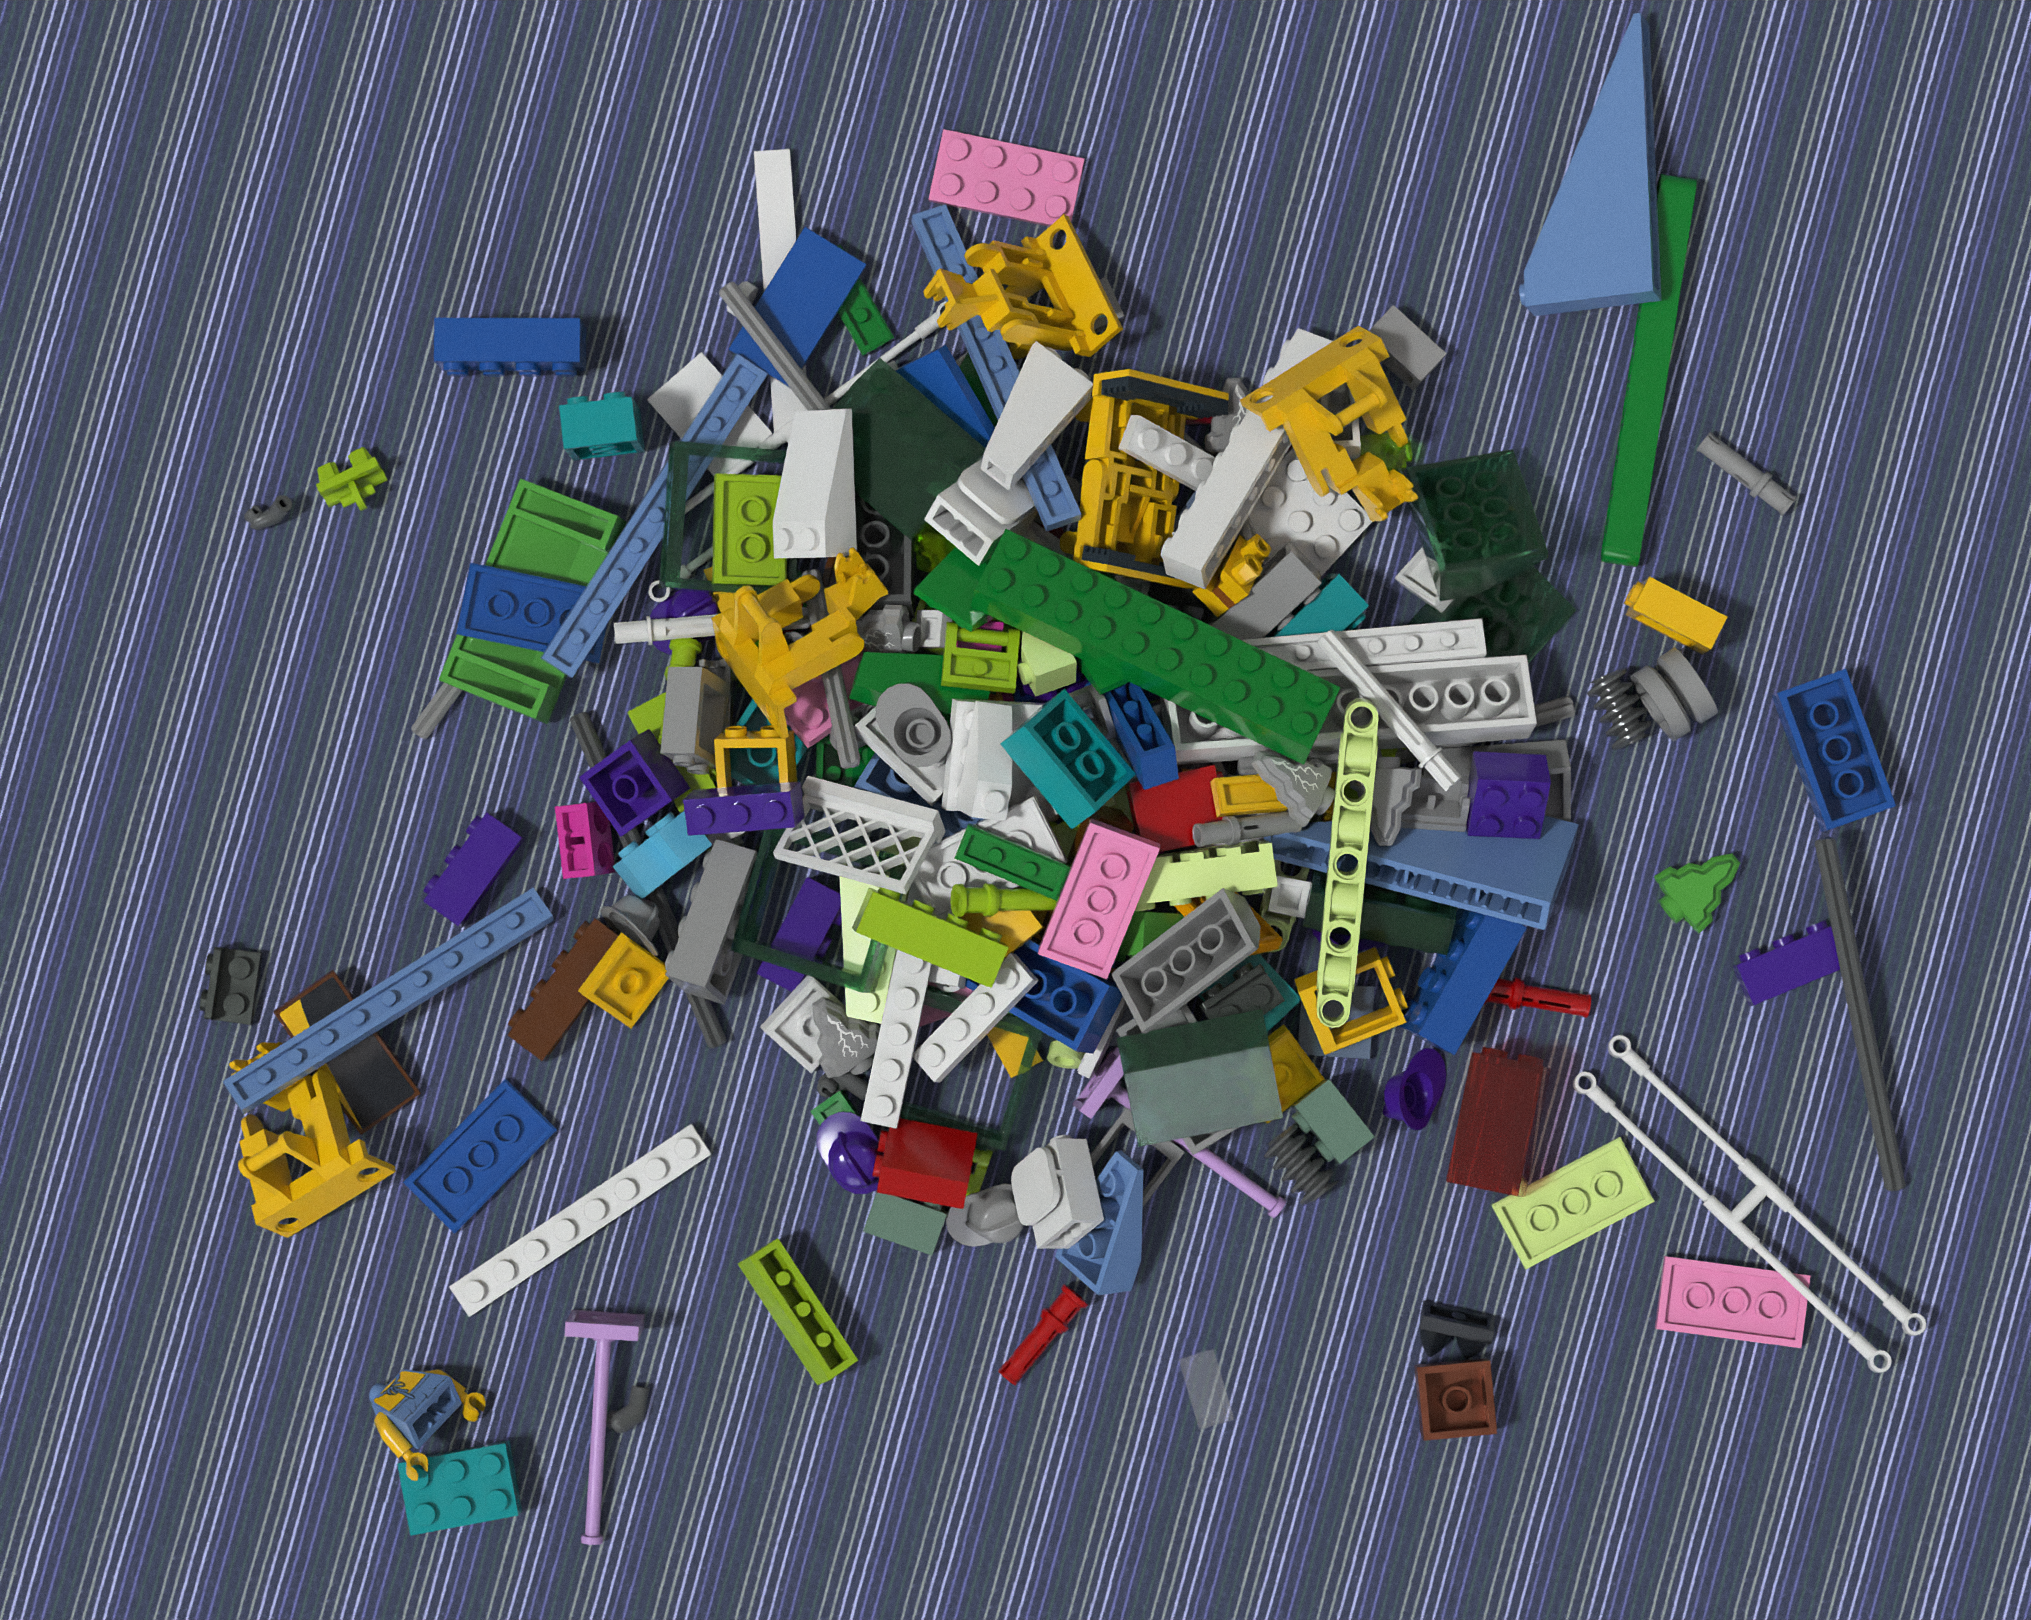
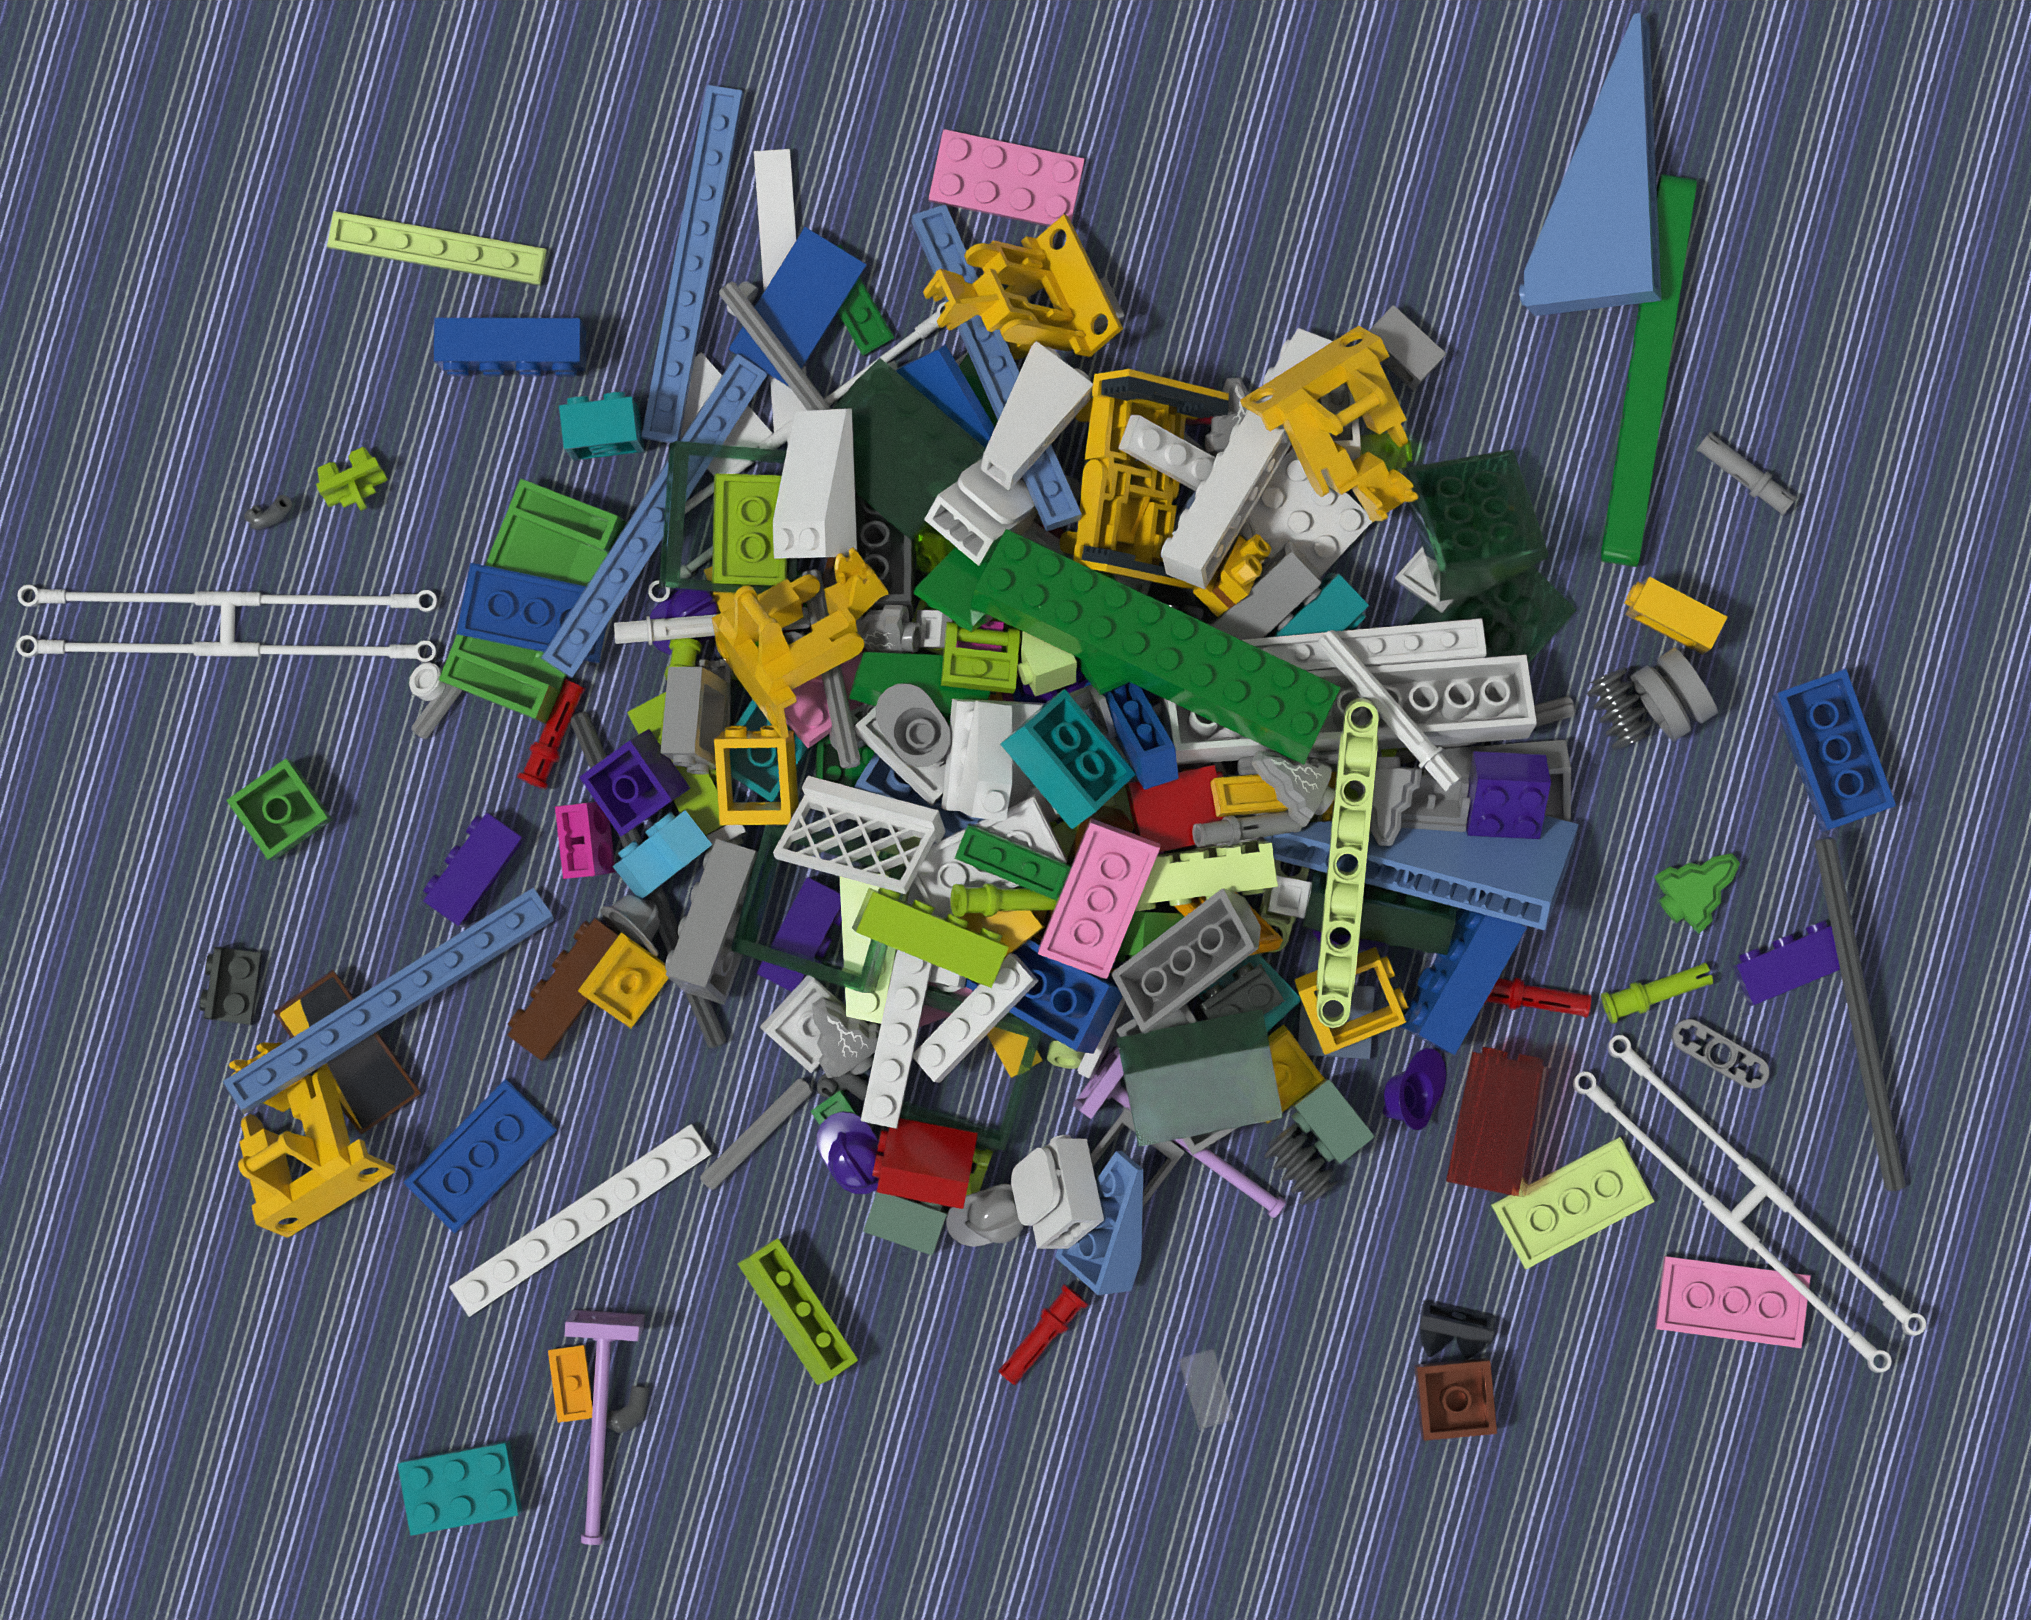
(227, 644): none -> white bar
(279, 809): none -> bright green brick
(415, 1408): torso -> none
(425, 682): none -> white tile
(437, 248): none -> yellowish green tile
(542, 754): none -> red pin
(571, 1383): none -> light orange plate
(692, 264): none -> medium blue plate
(744, 808): dark purple brick -> none
(756, 1134): none -> light grey axle
(1639, 997): none -> lime pin
(1748, 1059): none -> light grey beam

